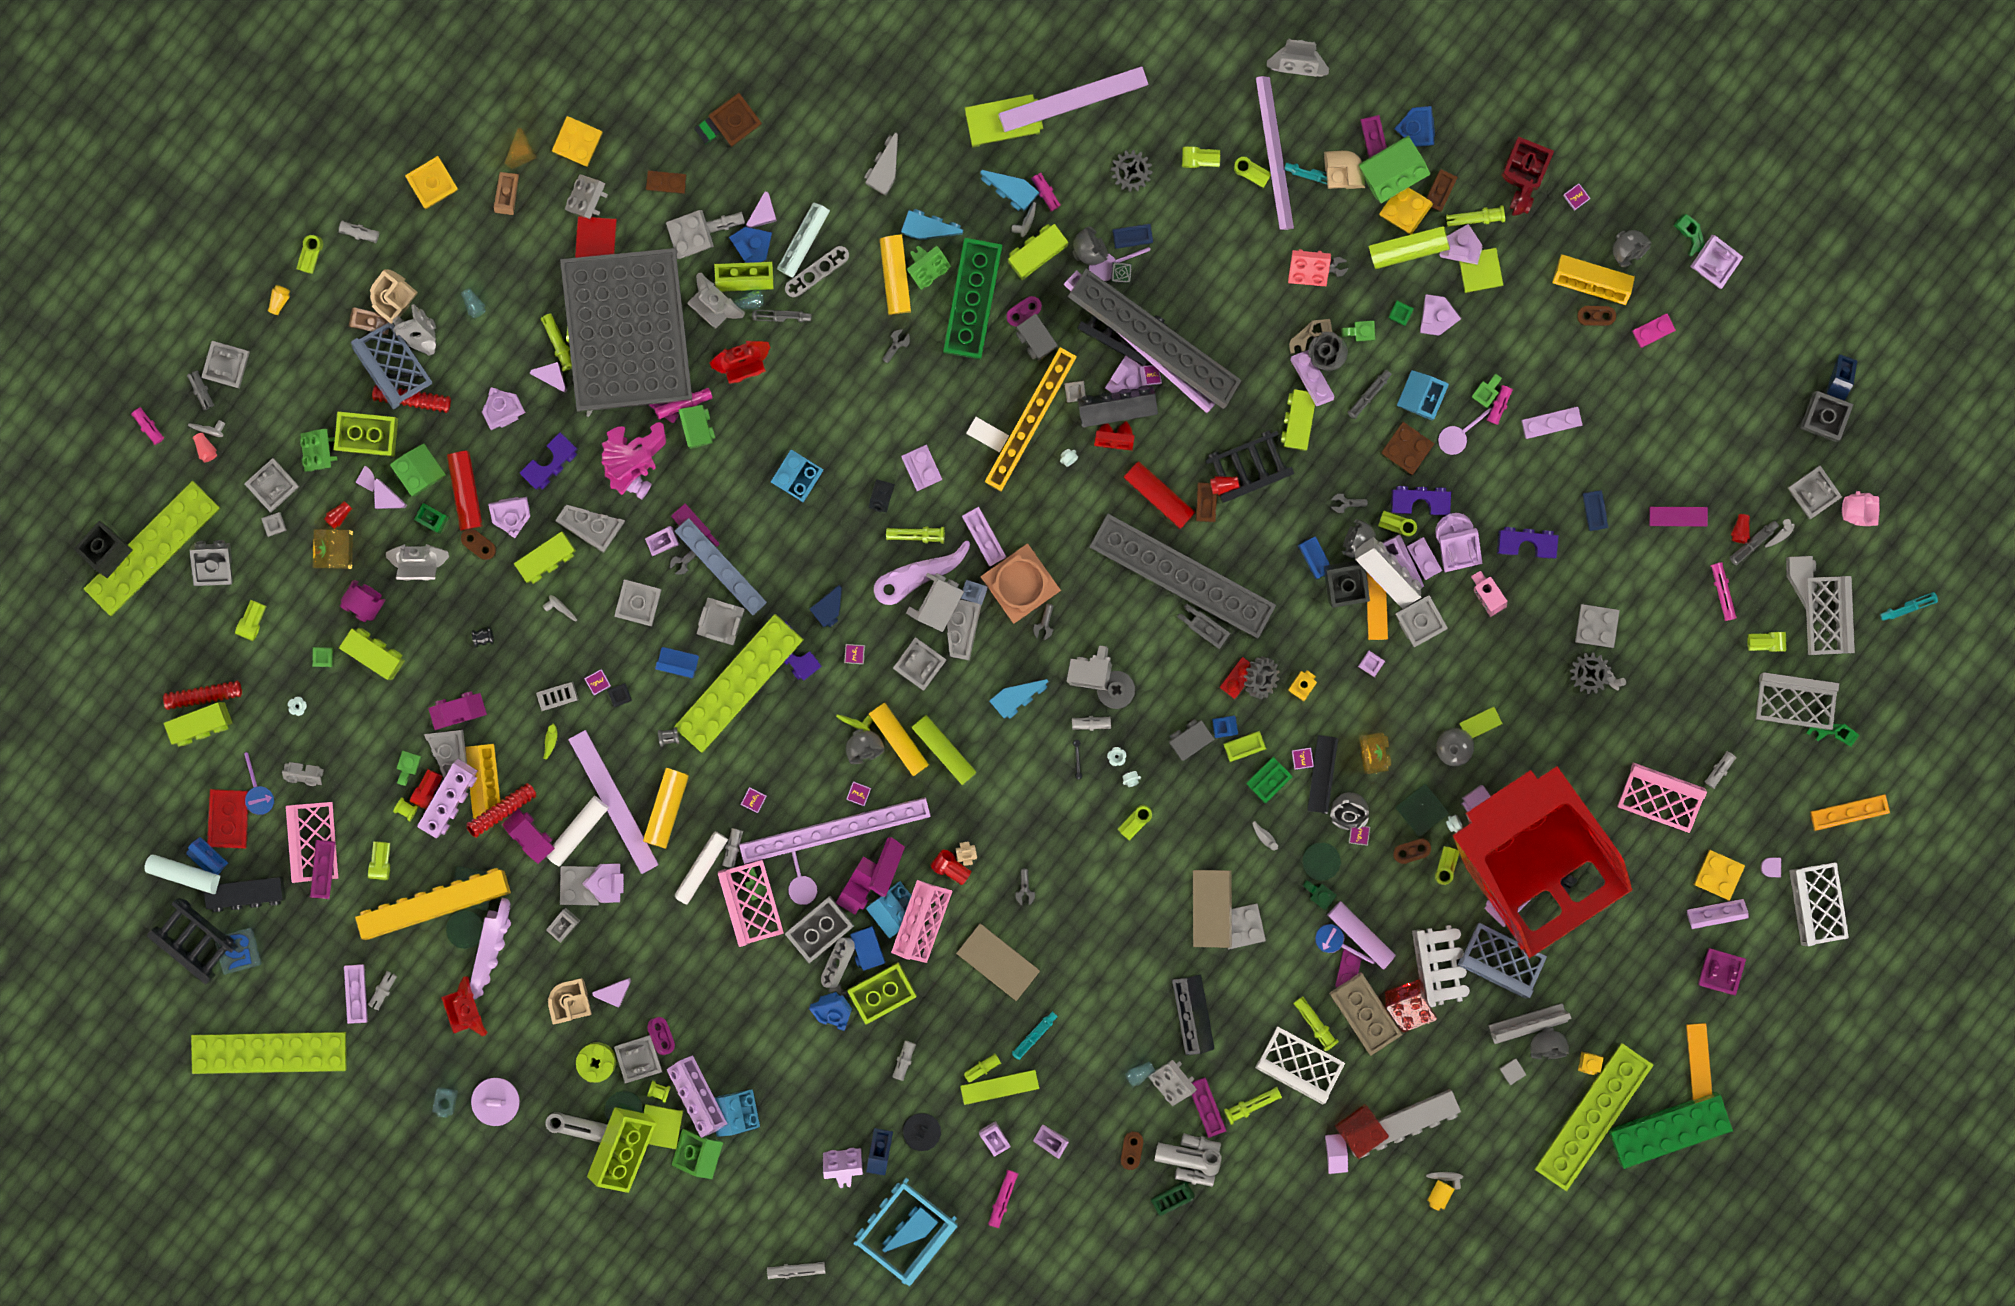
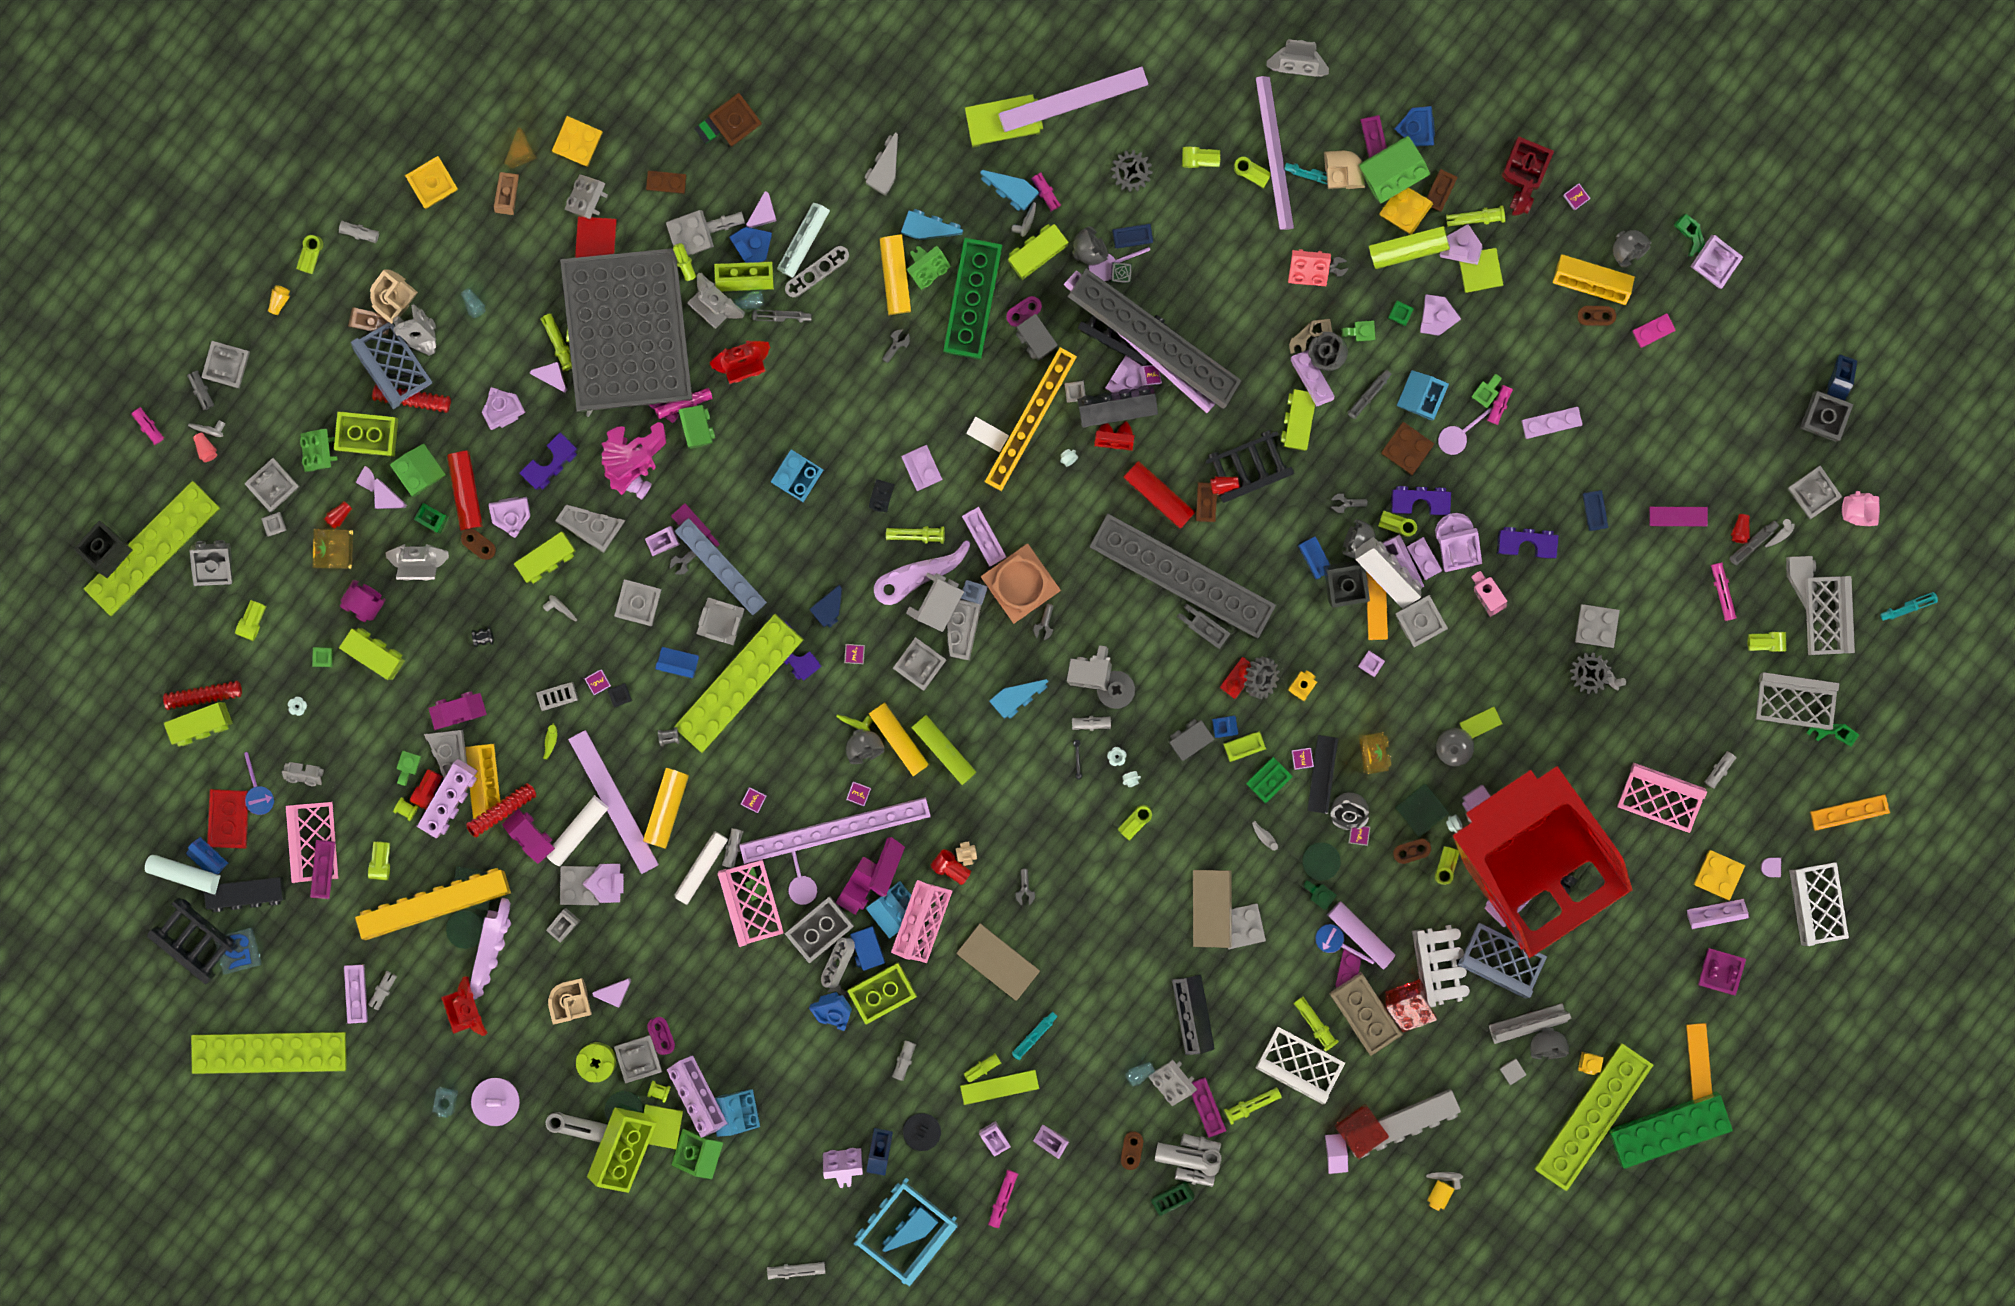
(684, 262): none -> lime axle

